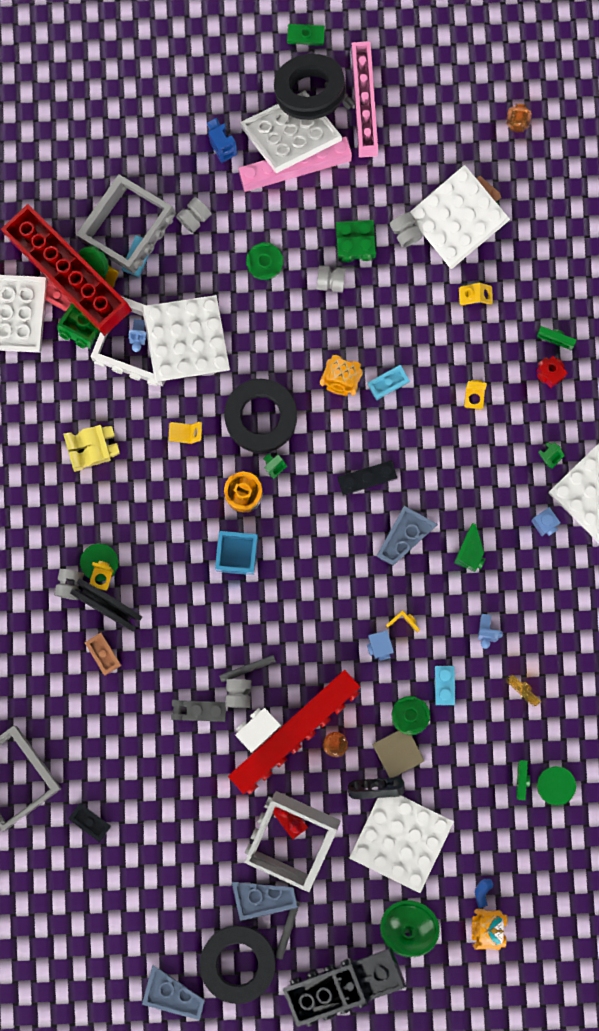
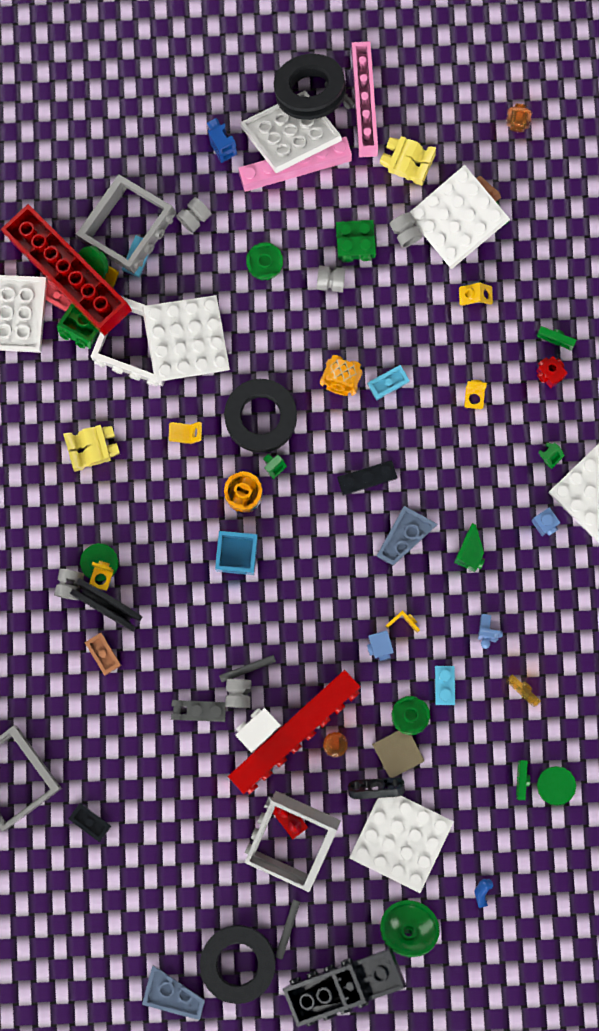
(137, 335): medium blue piece -> none
(262, 900): sand blue wing -> none
(305, 34): green plate -> none
(404, 158): none -> light yellow hips
(488, 929): light orange brick -> none

